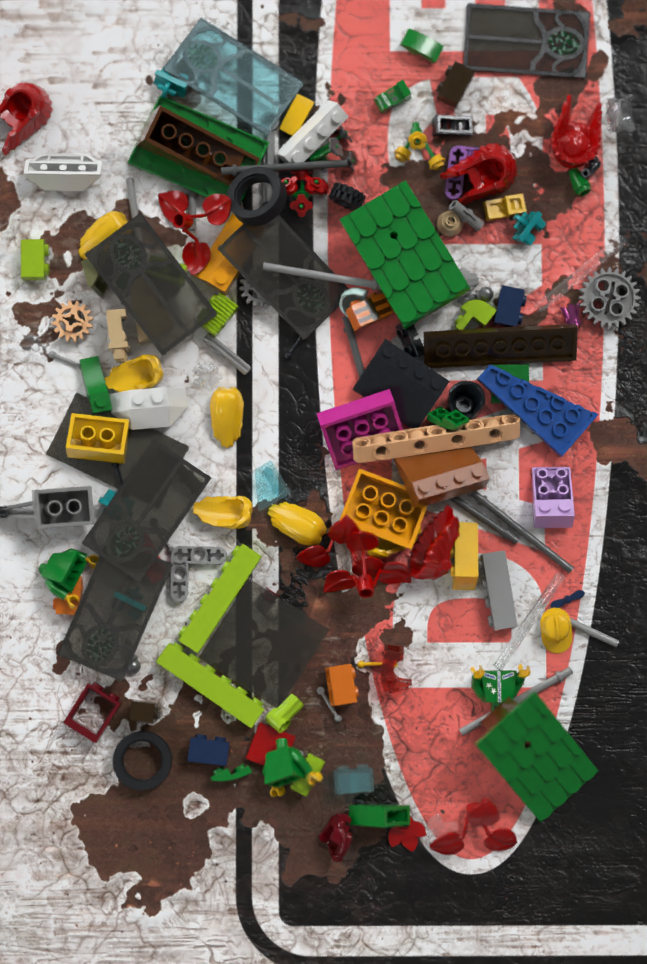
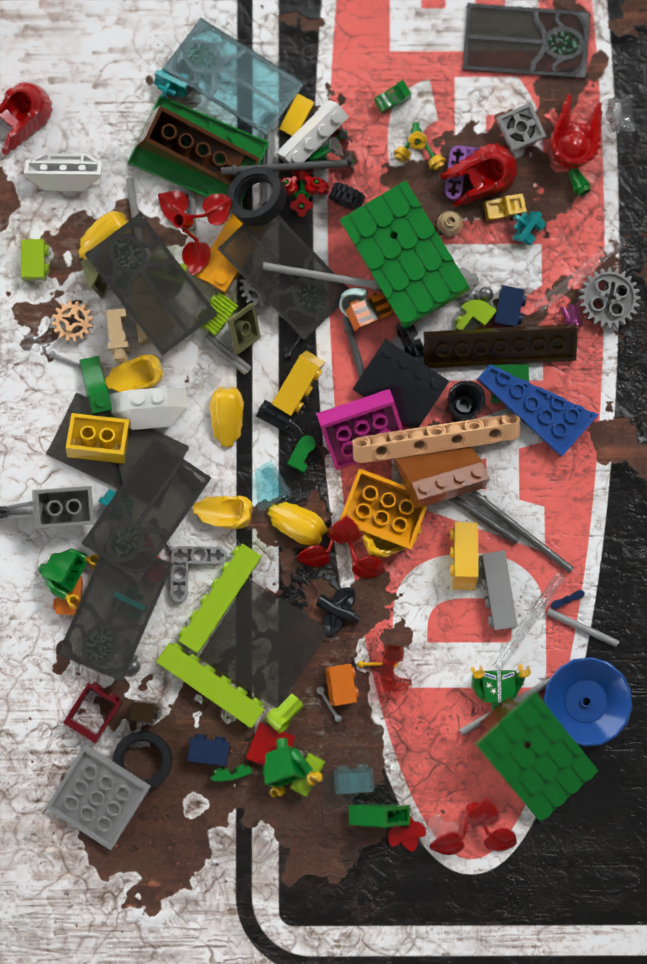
(98, 797): none -> light grey plate
(244, 328): none -> olive slope
(276, 417): none -> black hinge
(299, 383): none -> yellow wedge
(304, 447): none -> green leg
(337, 836): dark red piece -> none
(338, 610): none -> black plant
(390, 574): red plant -> none
(421, 44): green slope -> none
(434, 547): red piece -> none
(444, 132): black slope -> none
(446, 419): green slope -> none
(455, 84): dark brown brick -> none
(466, 215): light grey pin -> none
(521, 128): none -> light grey piece
(552, 497): lavender slope -> none
(556, 630): yellow piece -> none
(590, 171): black arm -> none
(607, 695): none -> blue dish

